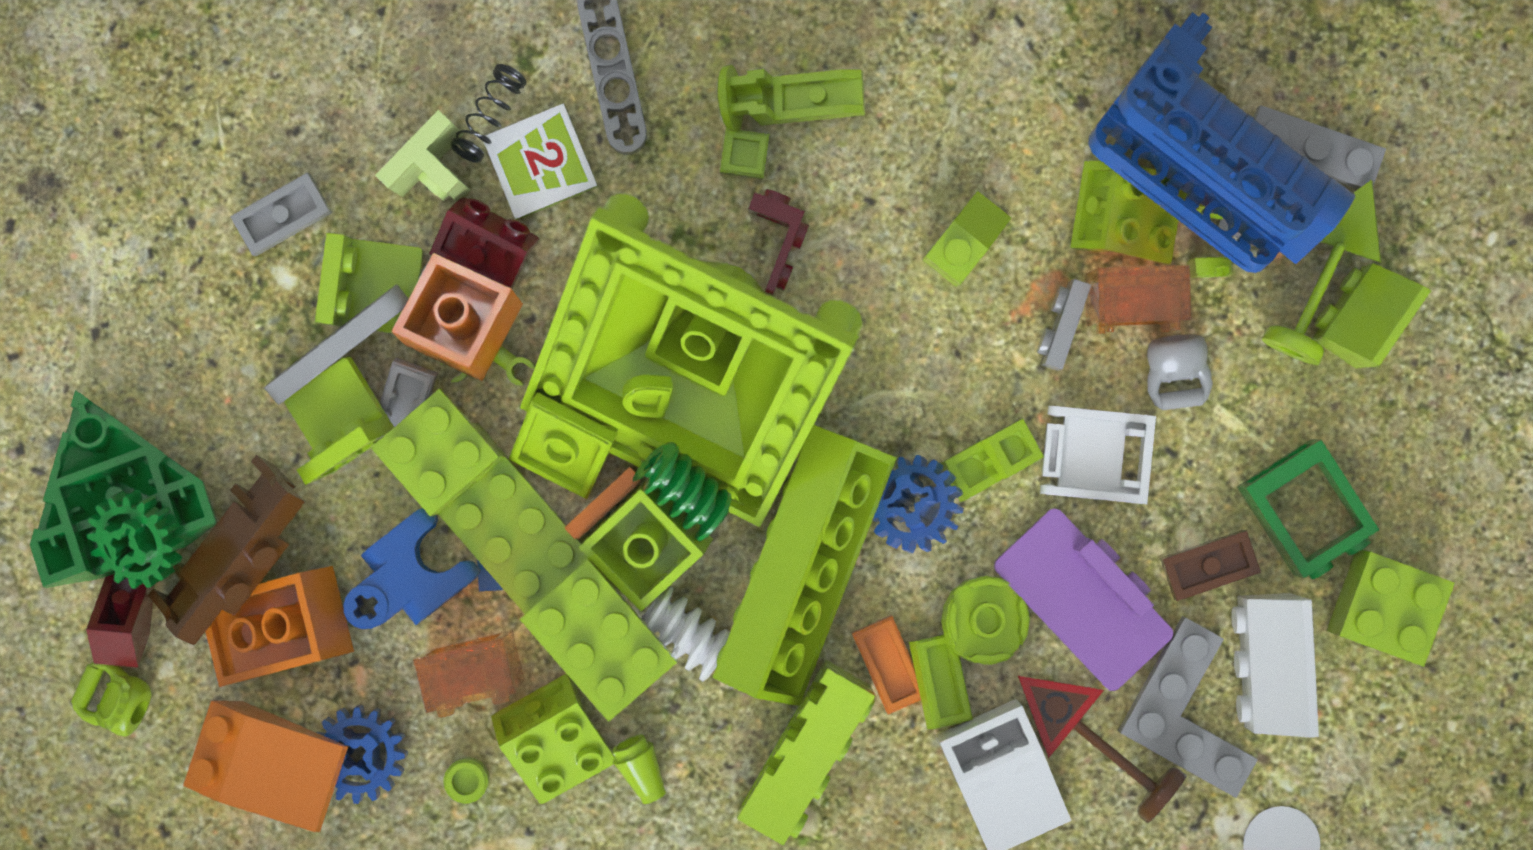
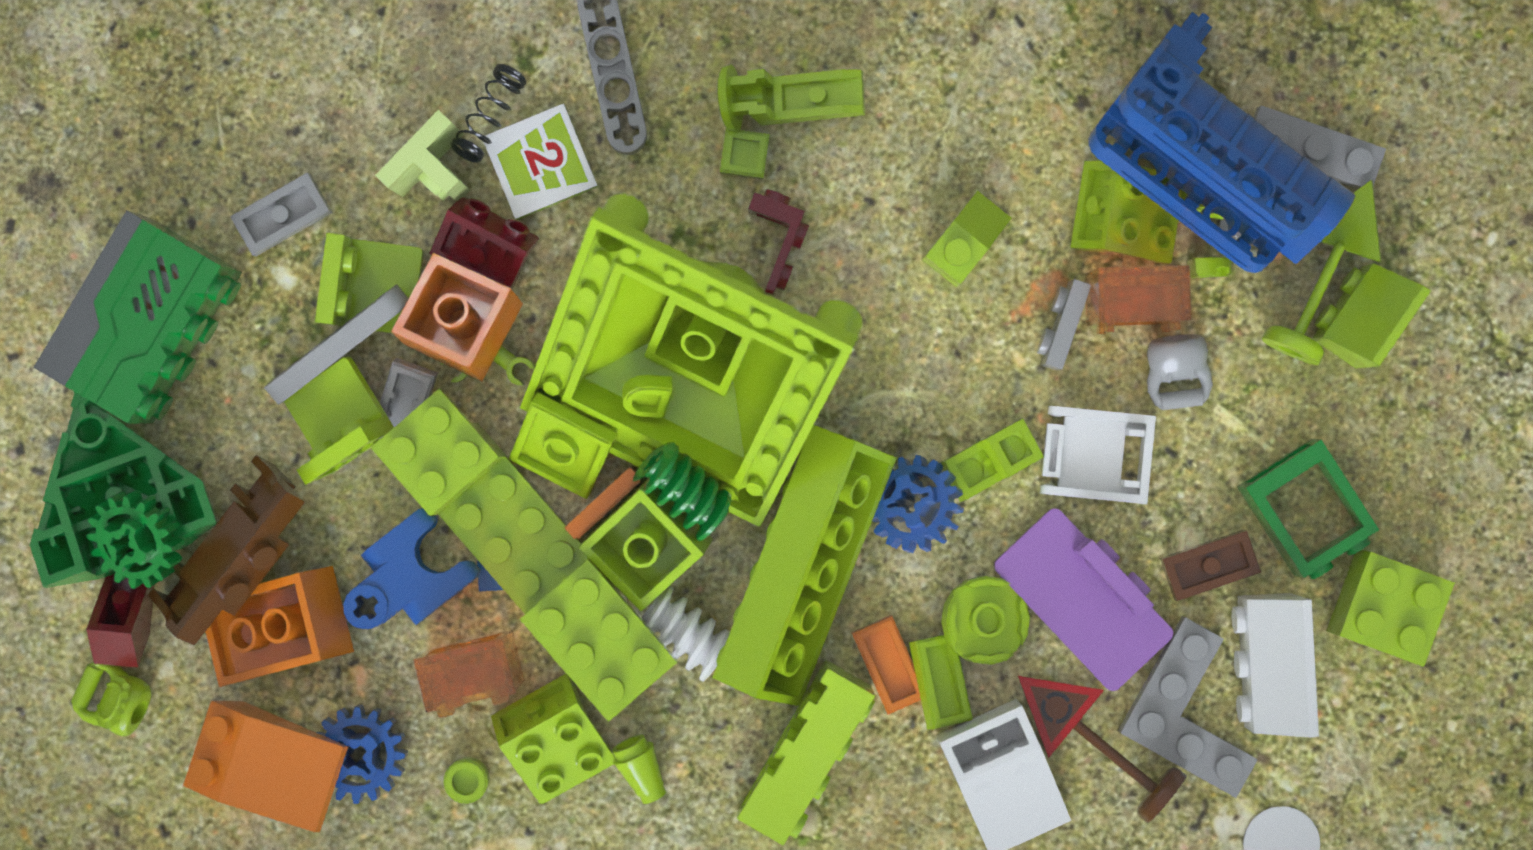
(139, 320): none -> green piece

